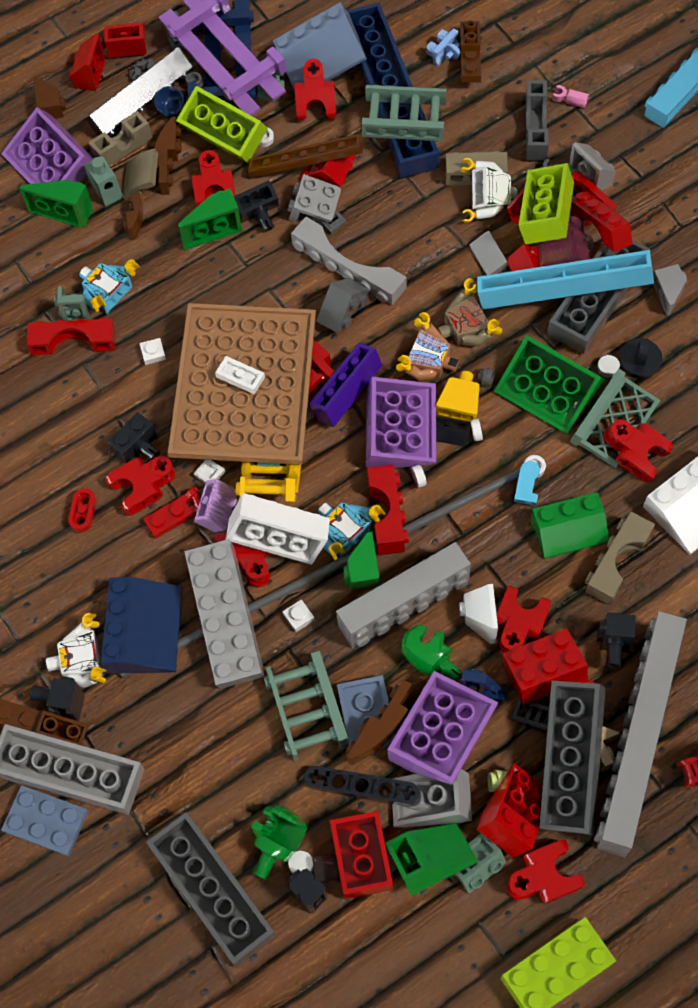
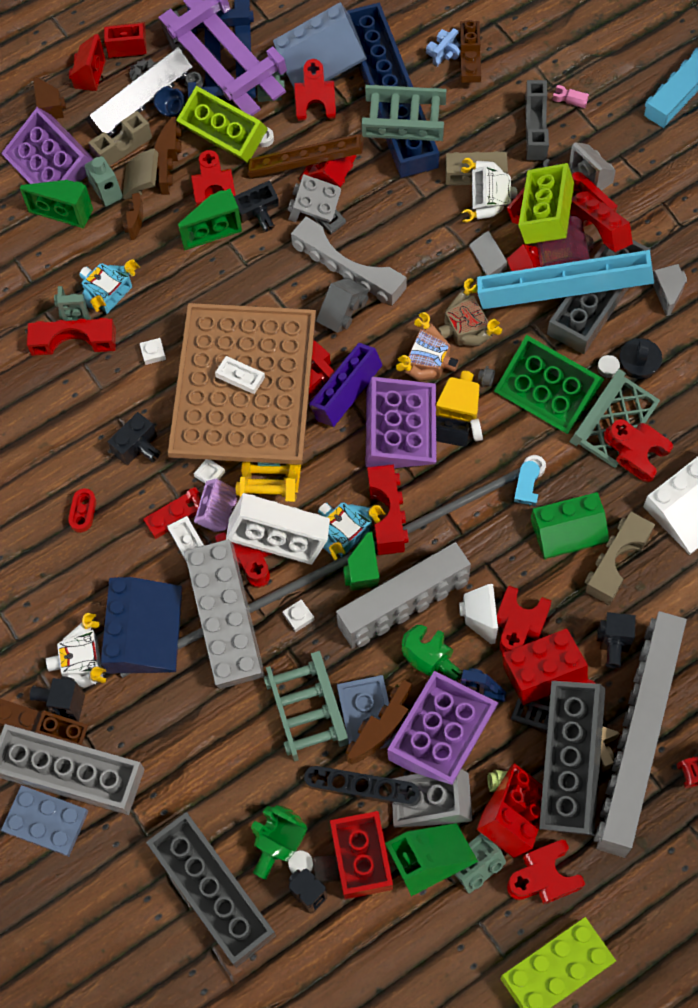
(145, 481): red piece -> none
(184, 535): none -> white plate
(418, 476): white tile -> none

